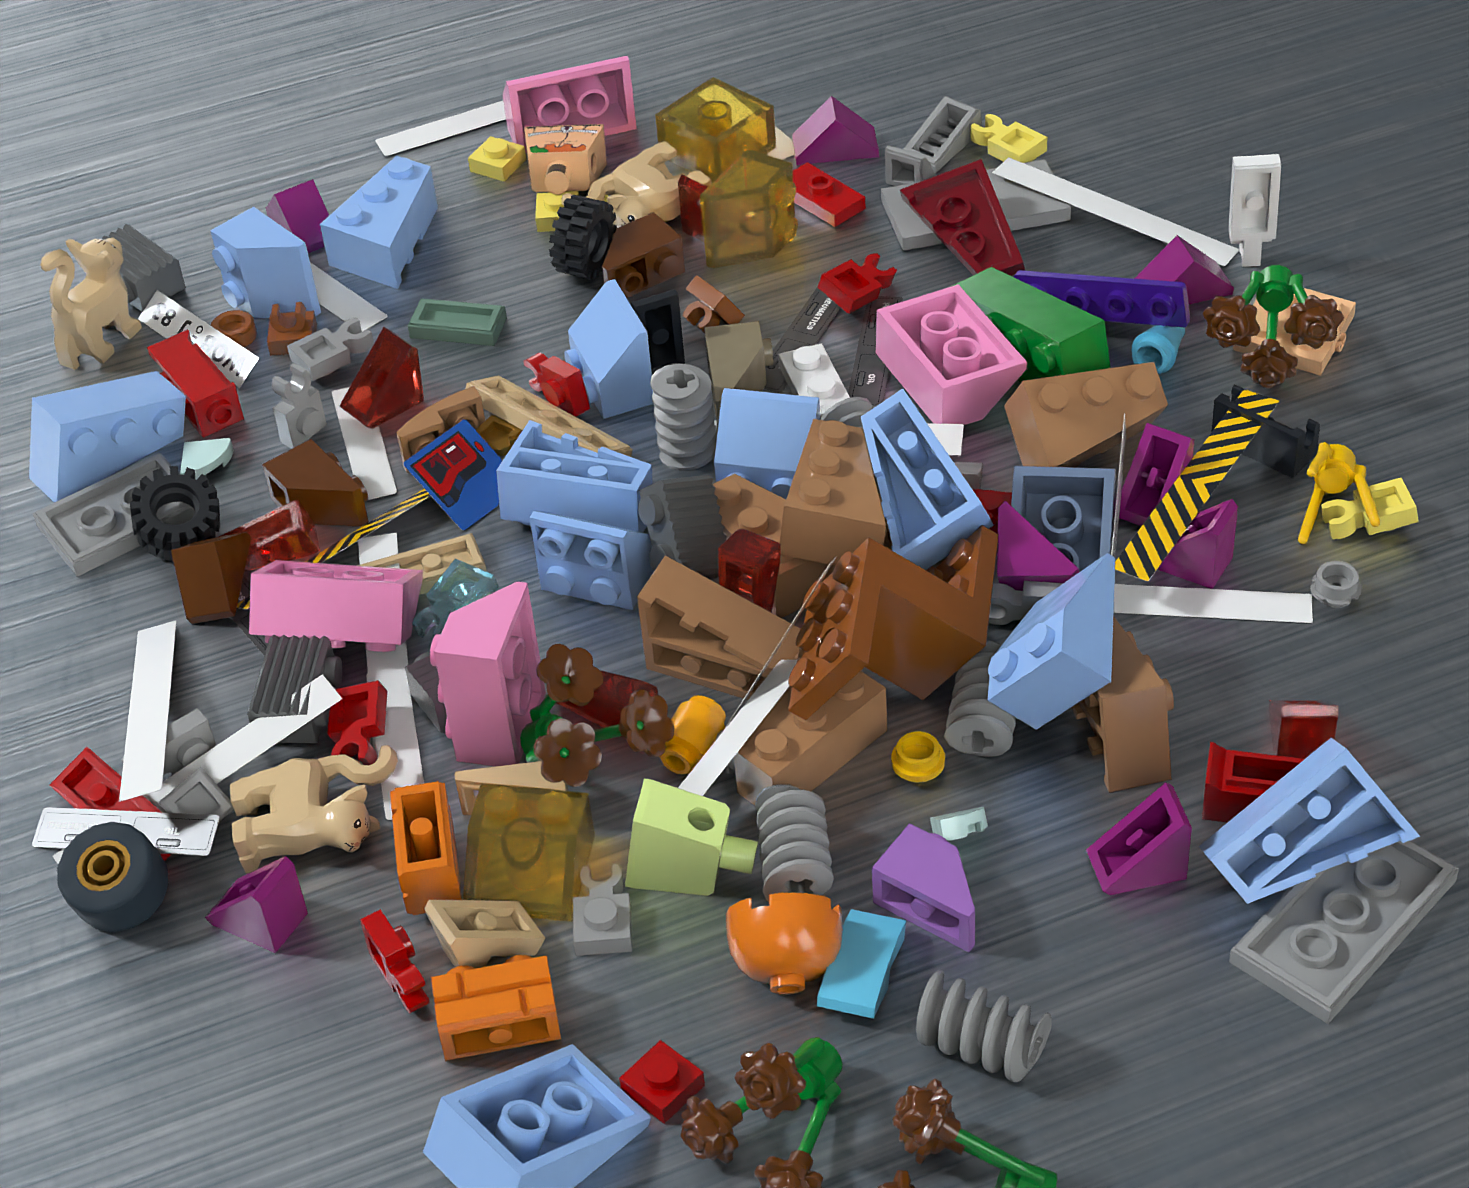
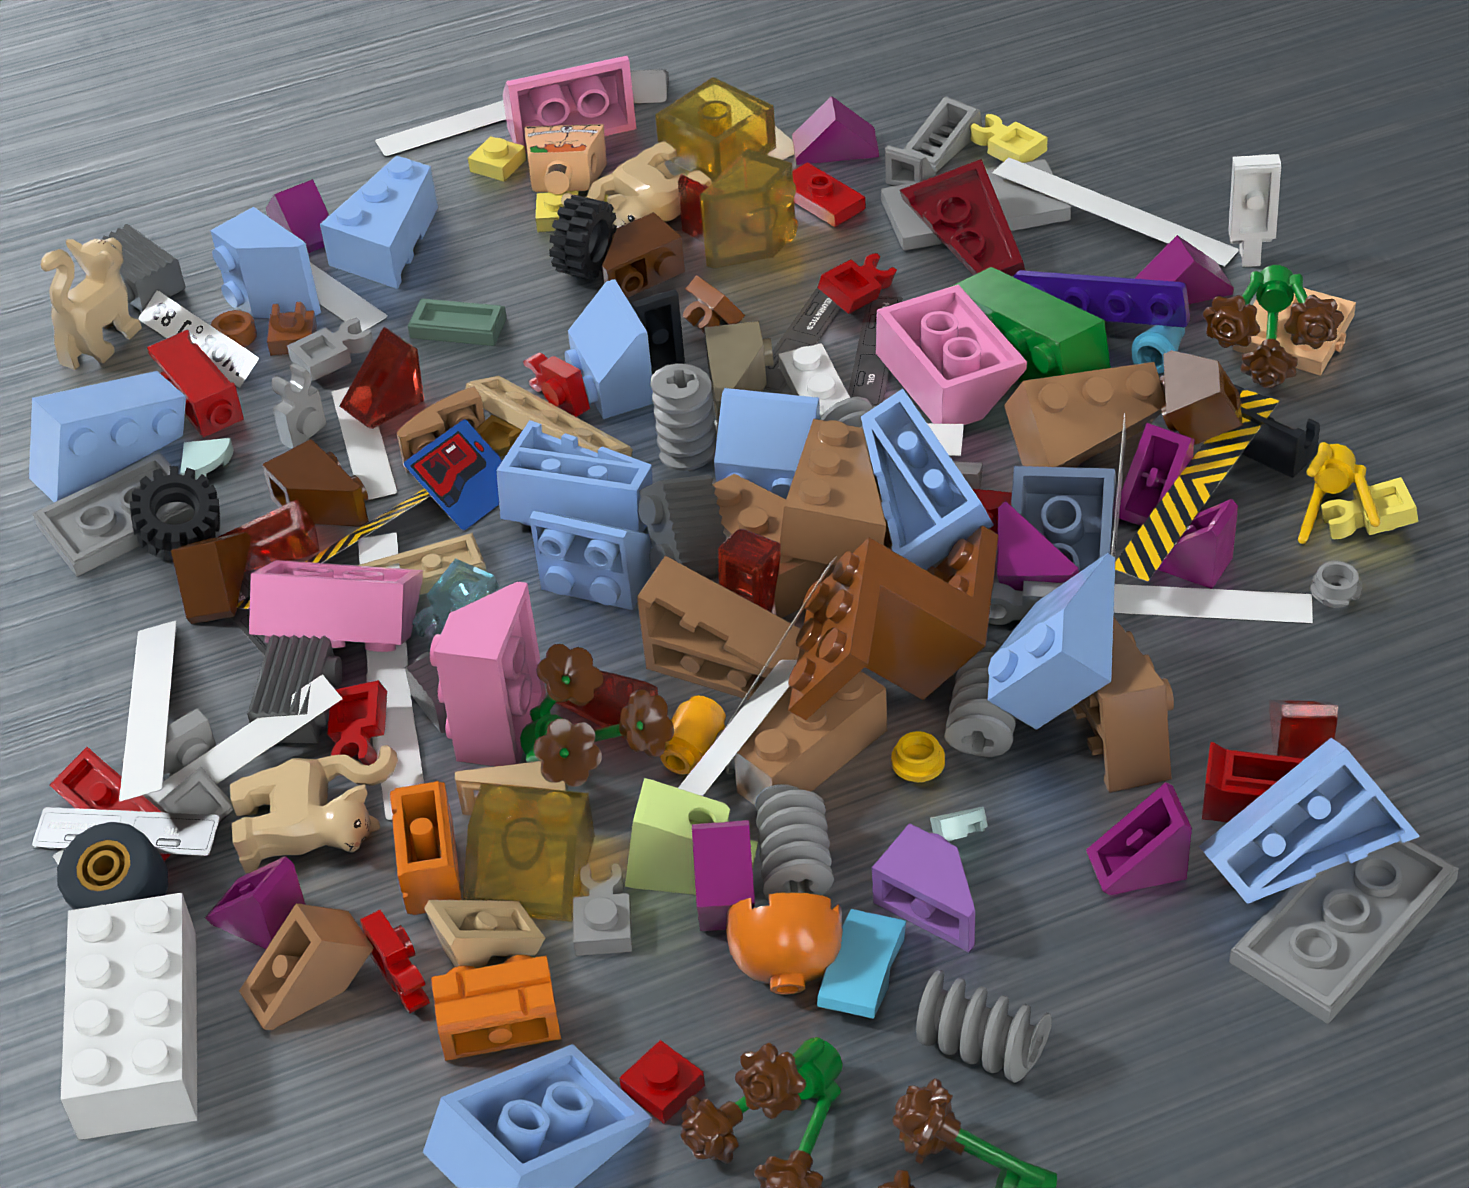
(130, 1017): none -> white brick
(305, 964): none -> medium nougat slope
(649, 85): none -> light grey slope
(721, 870): none -> magenta slope
(1198, 397): none -> reddish brown slope

